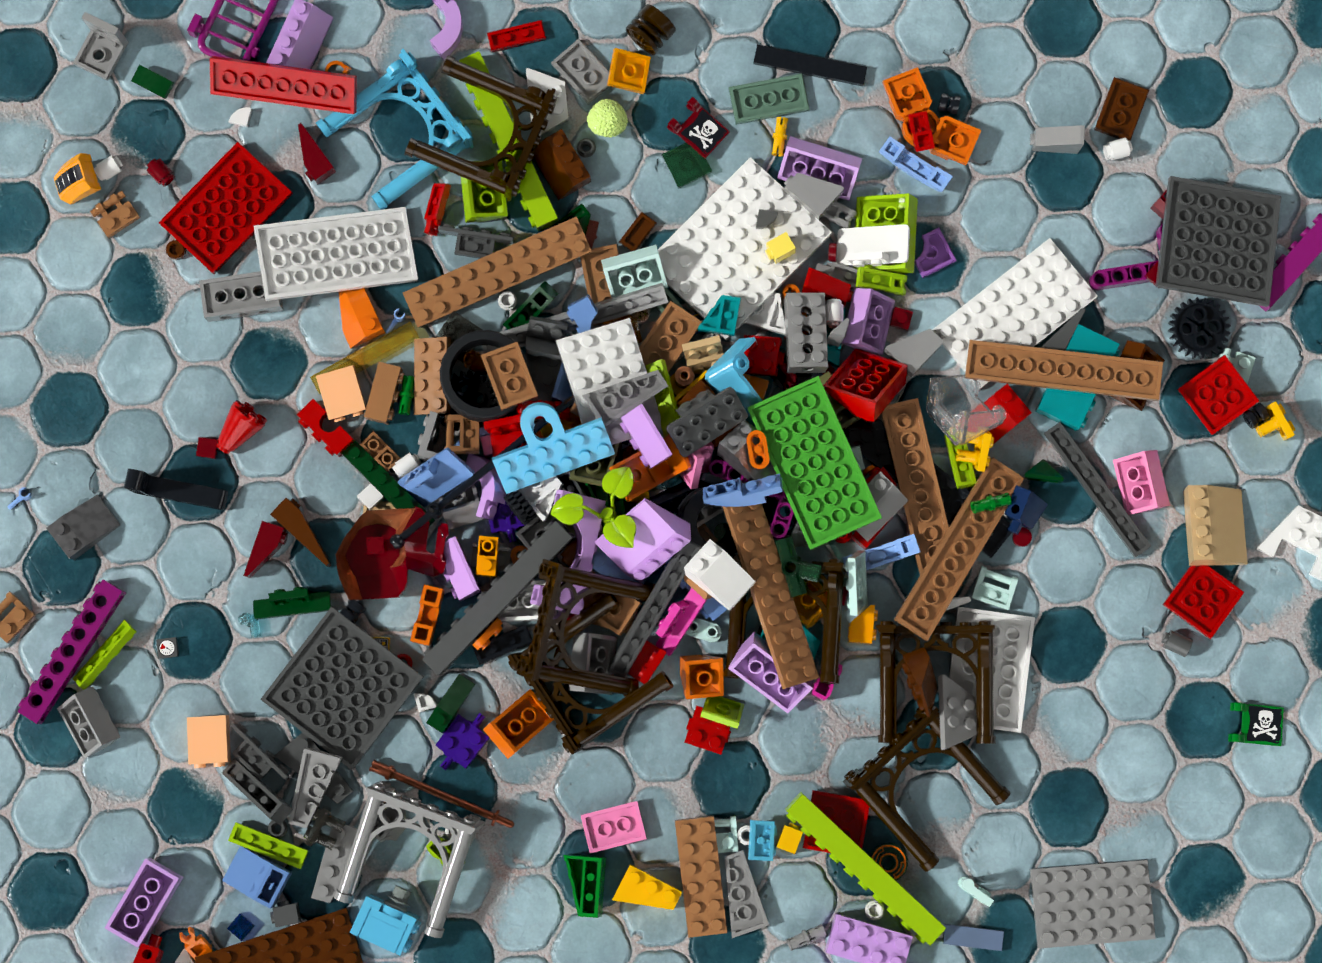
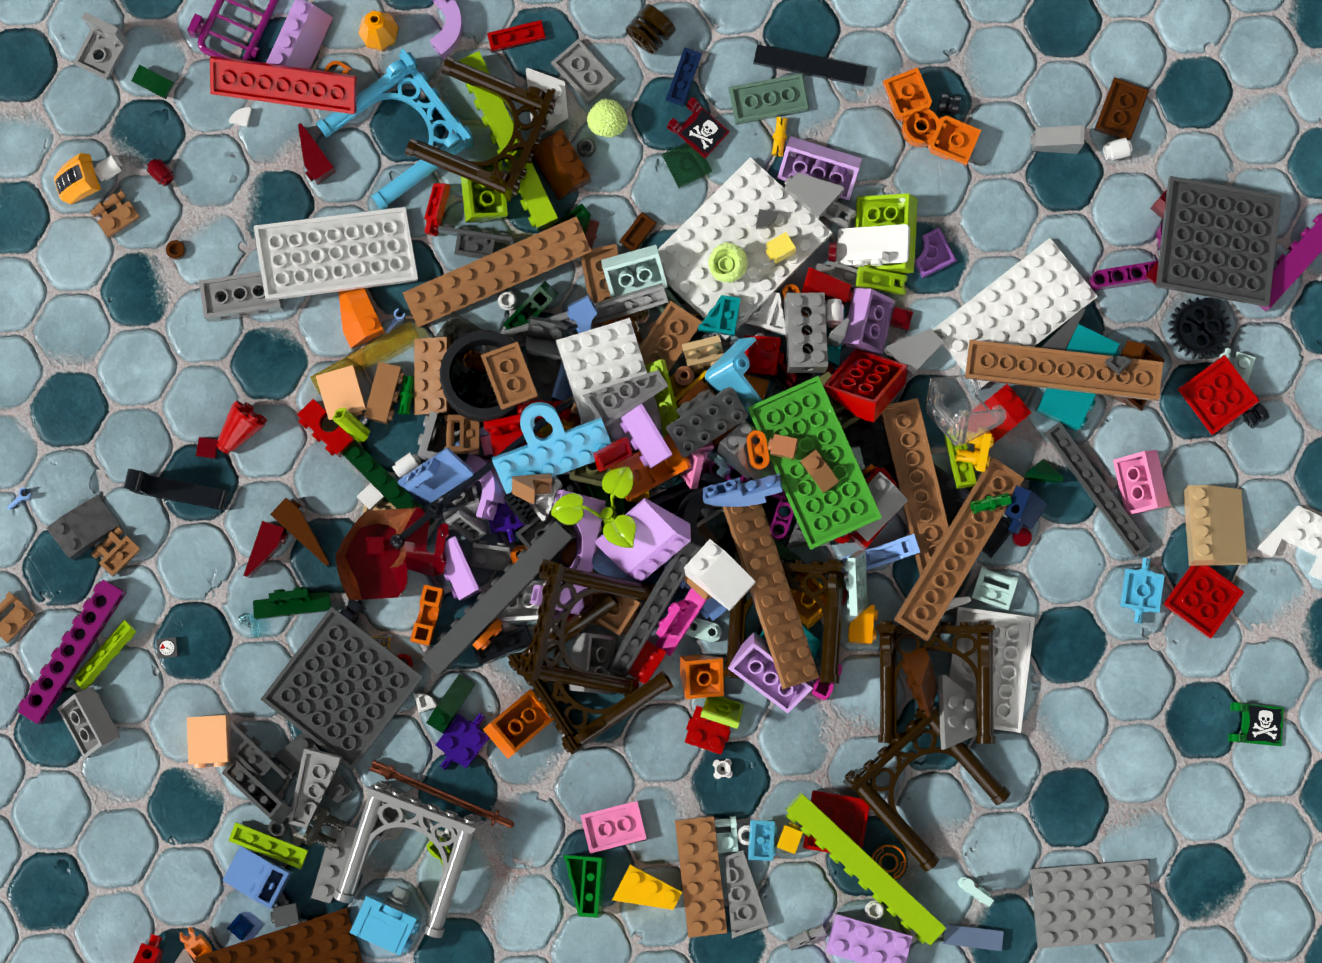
(120, 555): none -> medium nougat plate
(144, 902): lavender brick -> none
(225, 207): red plate -> none
(351, 424): none -> lime axle
(378, 30): none -> light orange cone
(380, 451): medium nougat slope -> none
(480, 527): none -> light grey slope
(487, 556): light orange slope -> none
(529, 485): none -> medium nougat slope
(613, 454): none -> red tile
(628, 71): light orange plate -> none
(683, 77): none -> dark blue plate
(721, 462): none -> clear light blue arm
(727, 771): none -> white plate
(728, 262): none -> yellowish green hair
(783, 446): none -> nougat brick
(803, 570): clear green piece -> none
(819, 471): none -> medium nougat slope
(915, 166): light blue slope -> none
(920, 131): red slope -> none
(1118, 363): none -> dark grey tile
(1142, 590): none -> medium azure plate
(1177, 643): dark grey brick -> none
(1277, 422): yellow plate -> none

